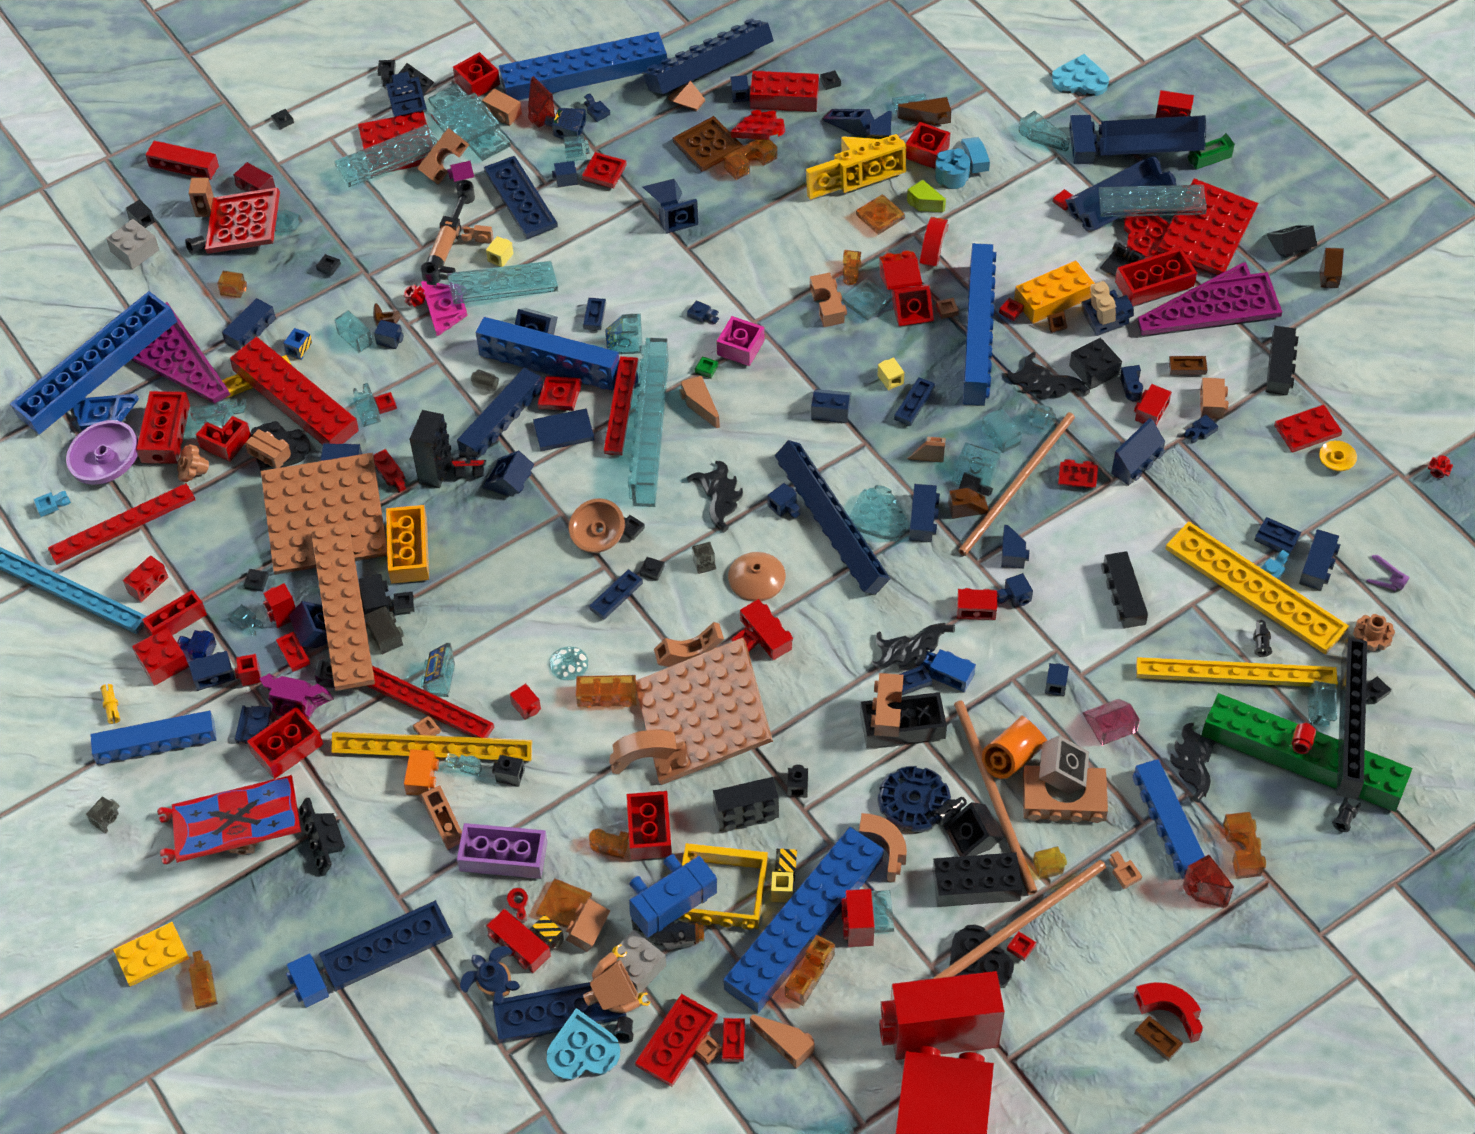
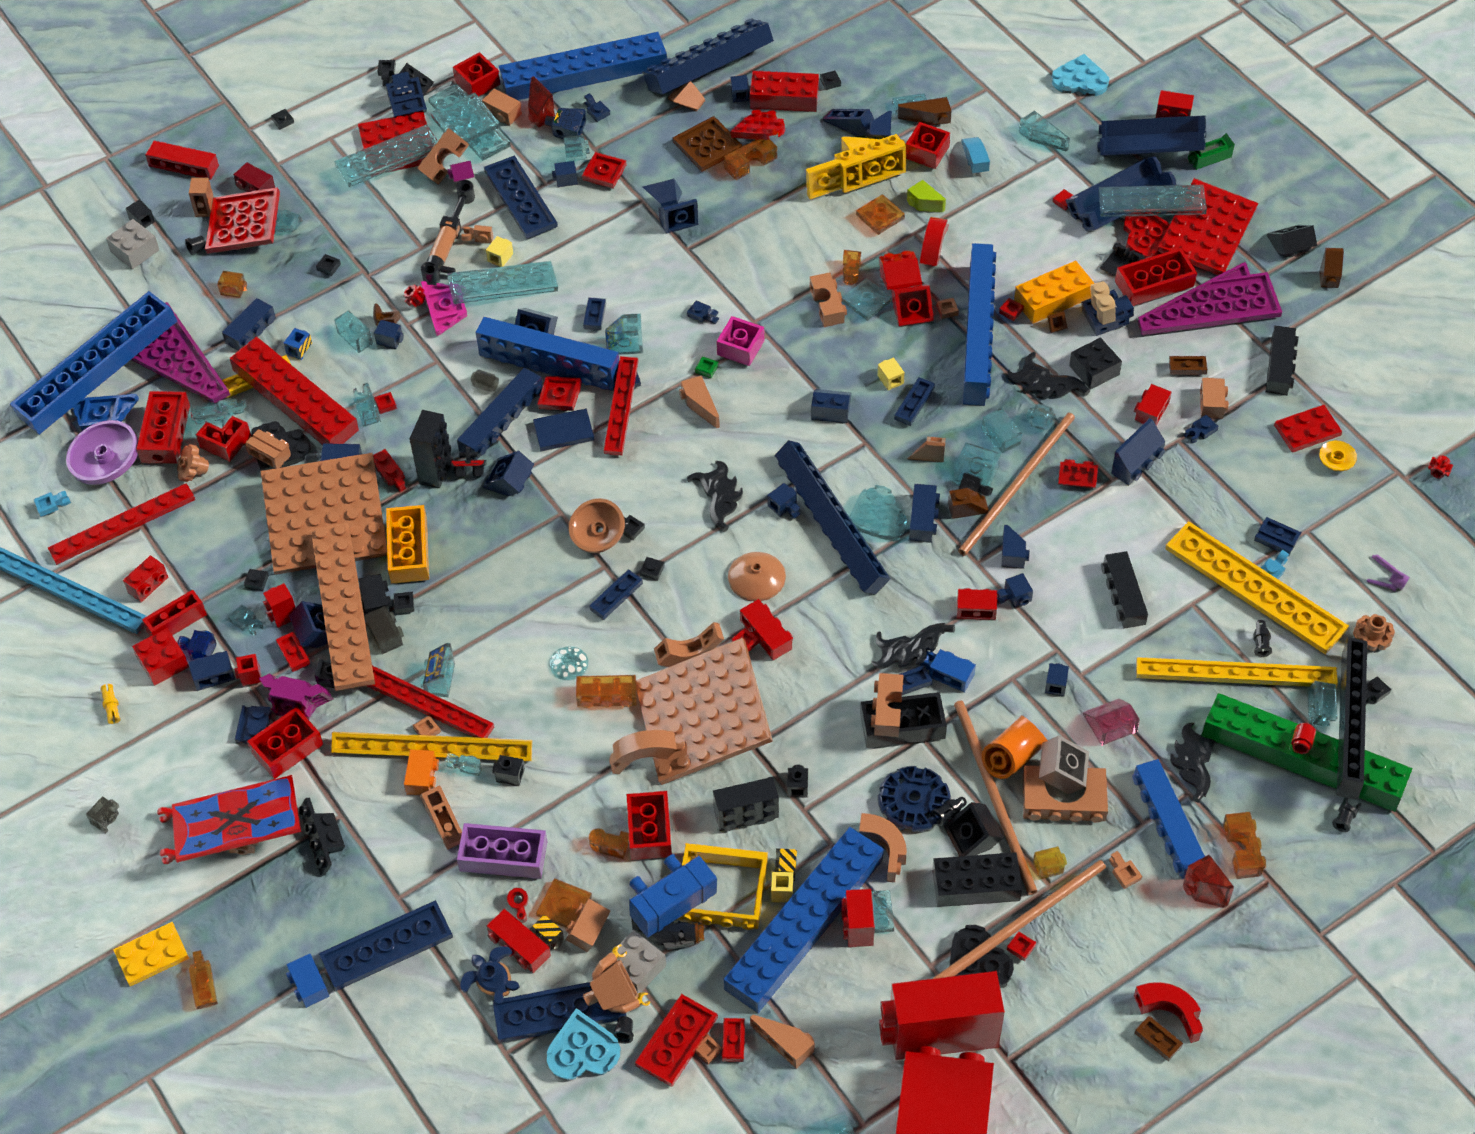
(153, 737): blue brick -> none
(525, 701): red brick -> none
(649, 422): clear light blue brick -> none
(703, 557): clear smoke brick -> none
(807, 977): clear orange arch -> none
(952, 168): dark azure brick -> none
(1082, 139): dark blue brick -> none
(1130, 381): dark blue leg -> none
(1320, 560): dark blue brick -> none

